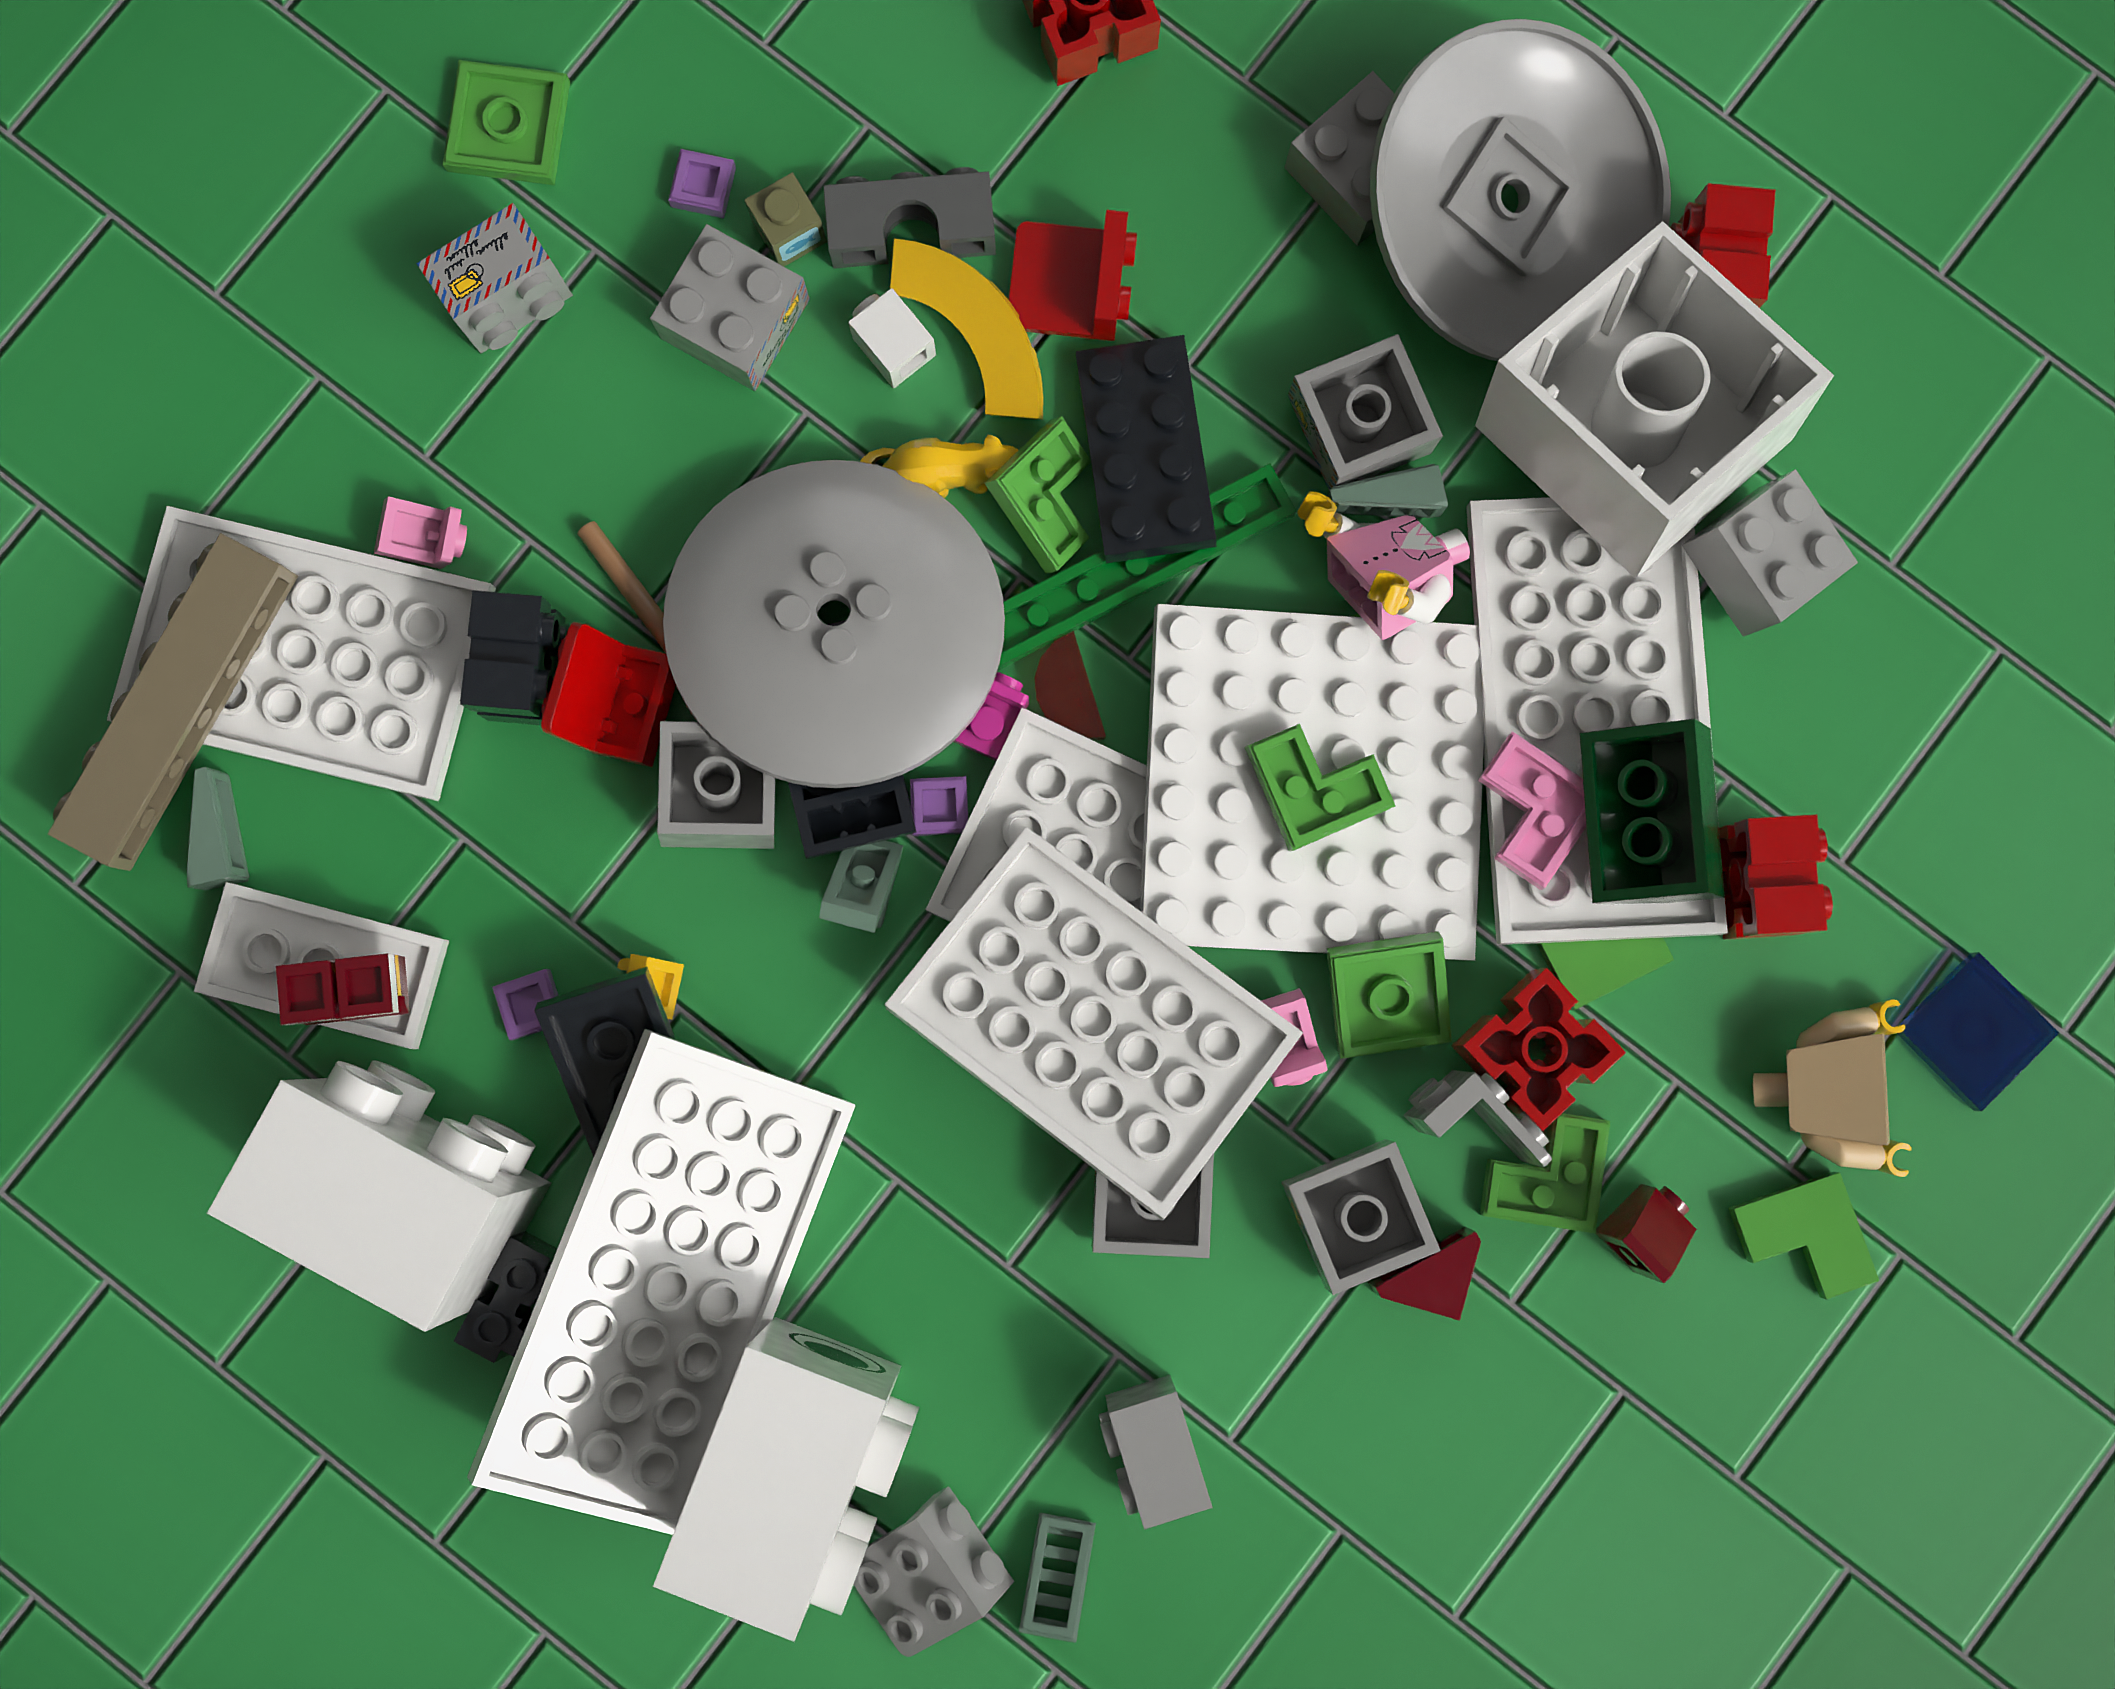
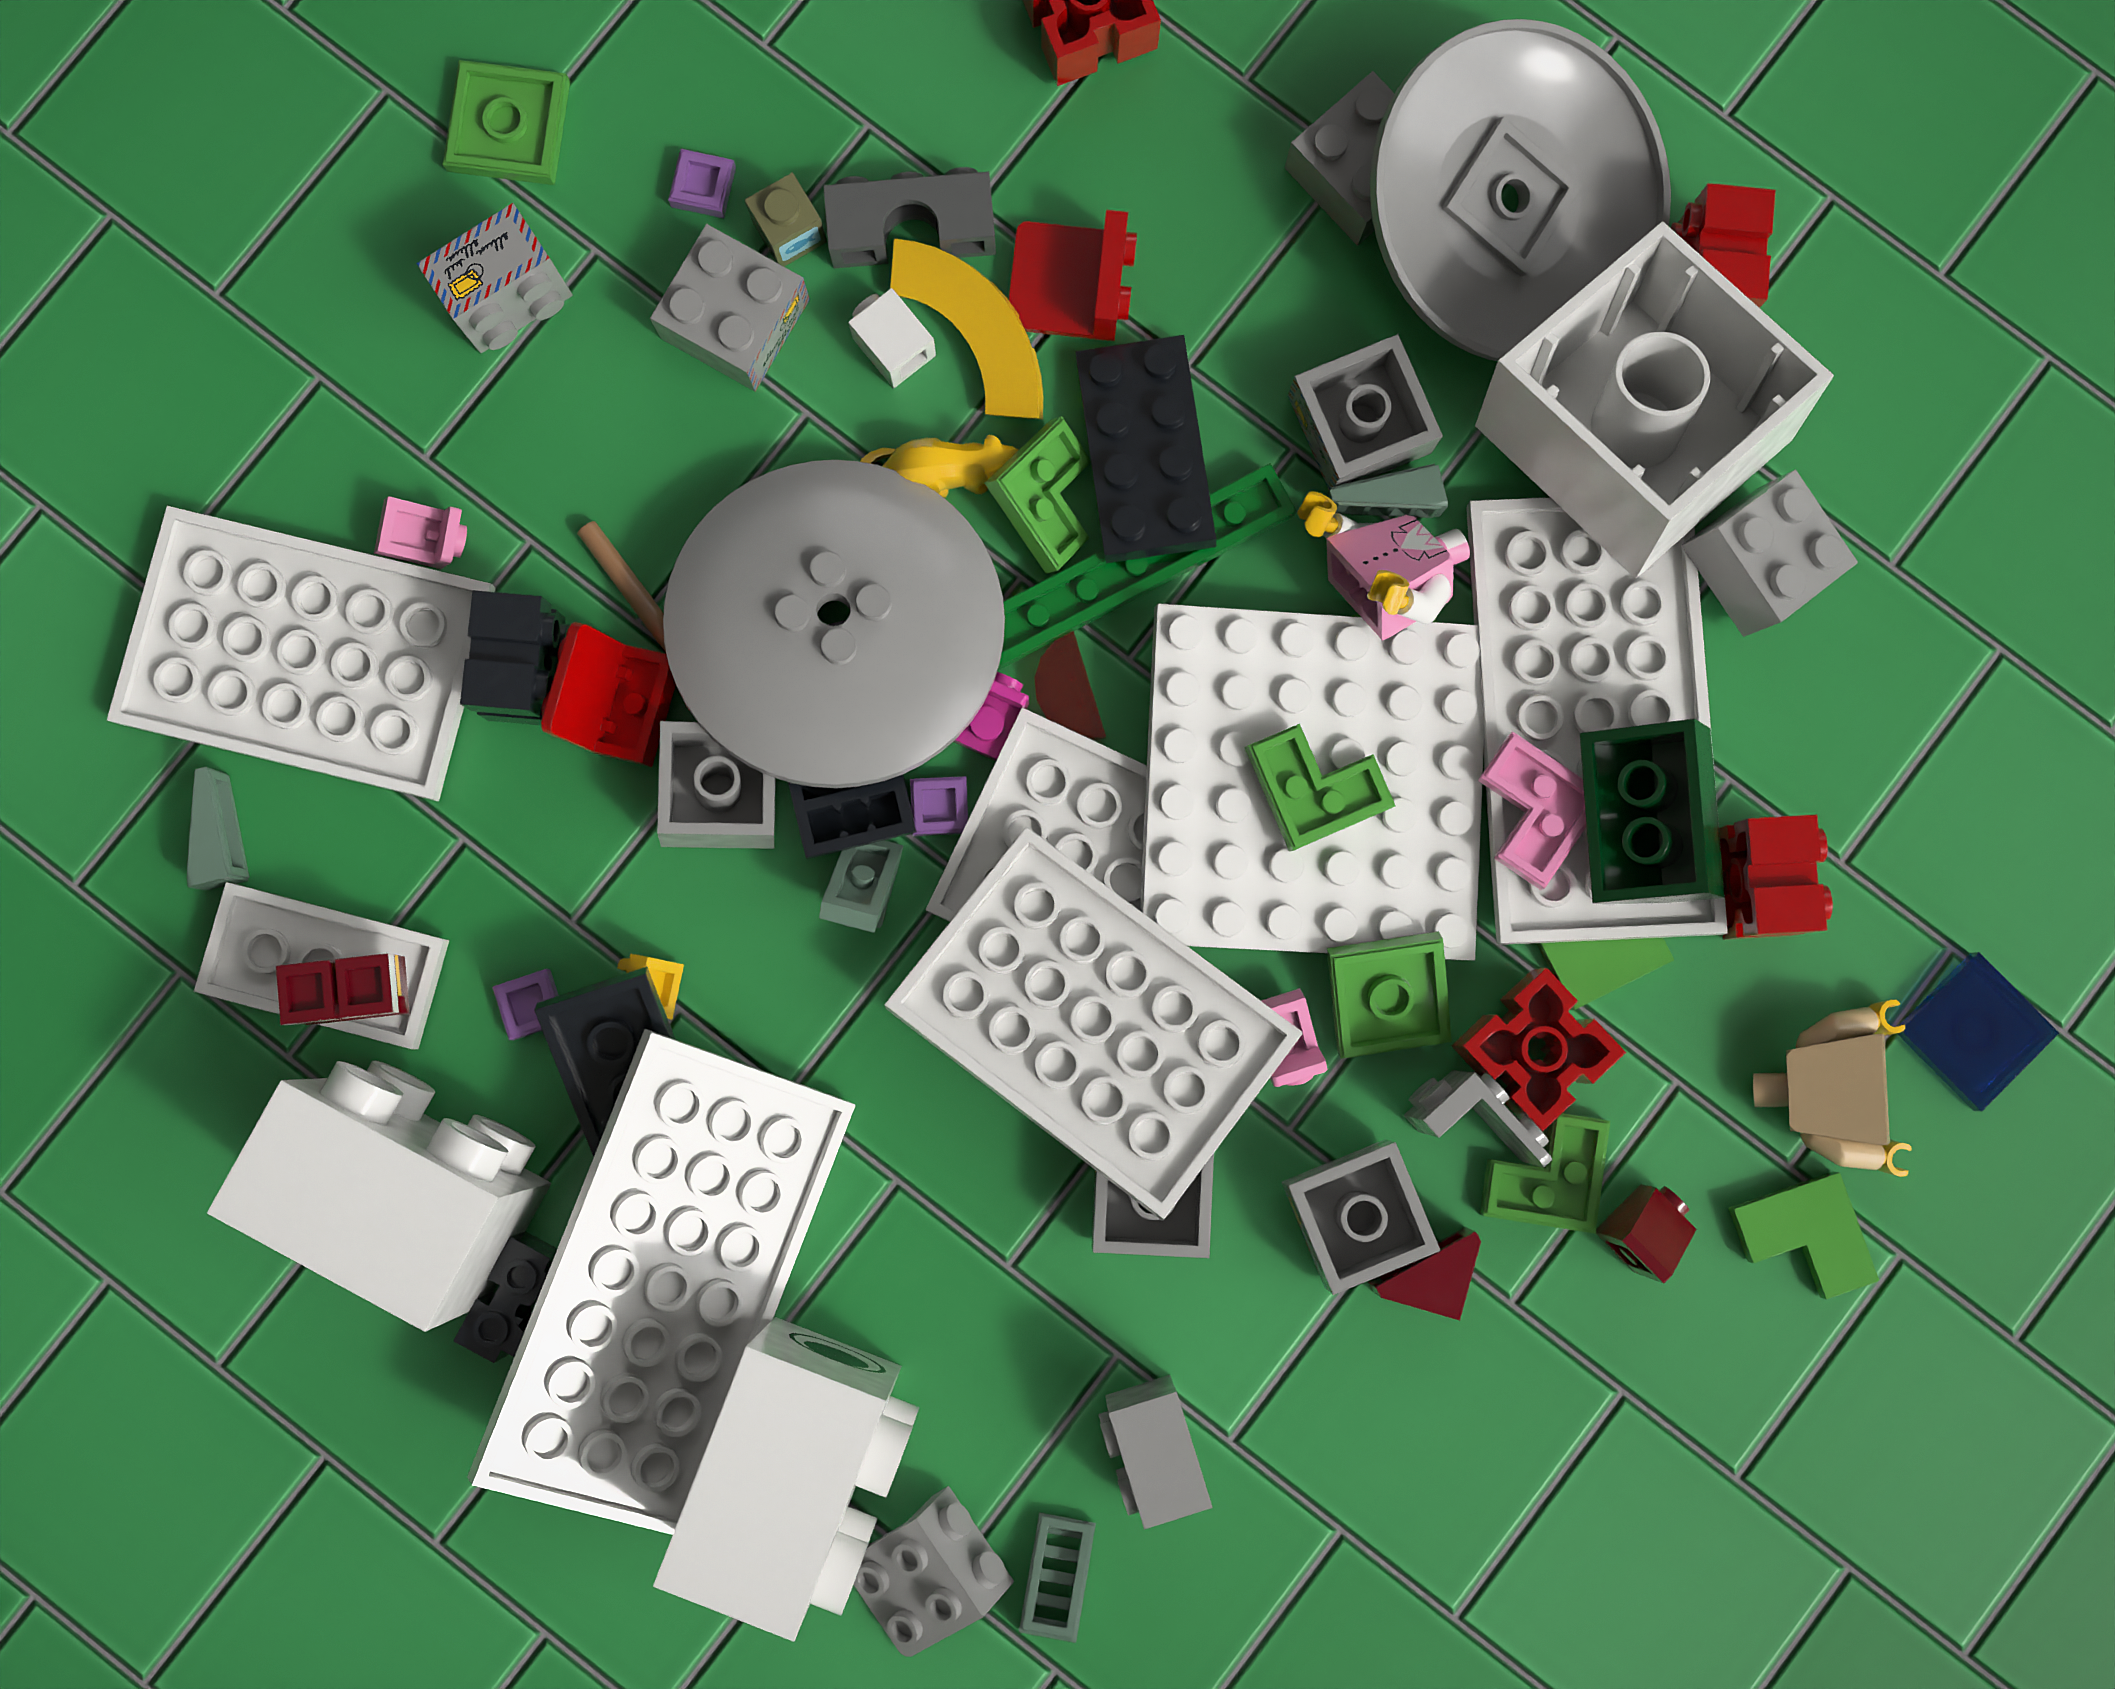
(172, 703): dark tan brick -> none

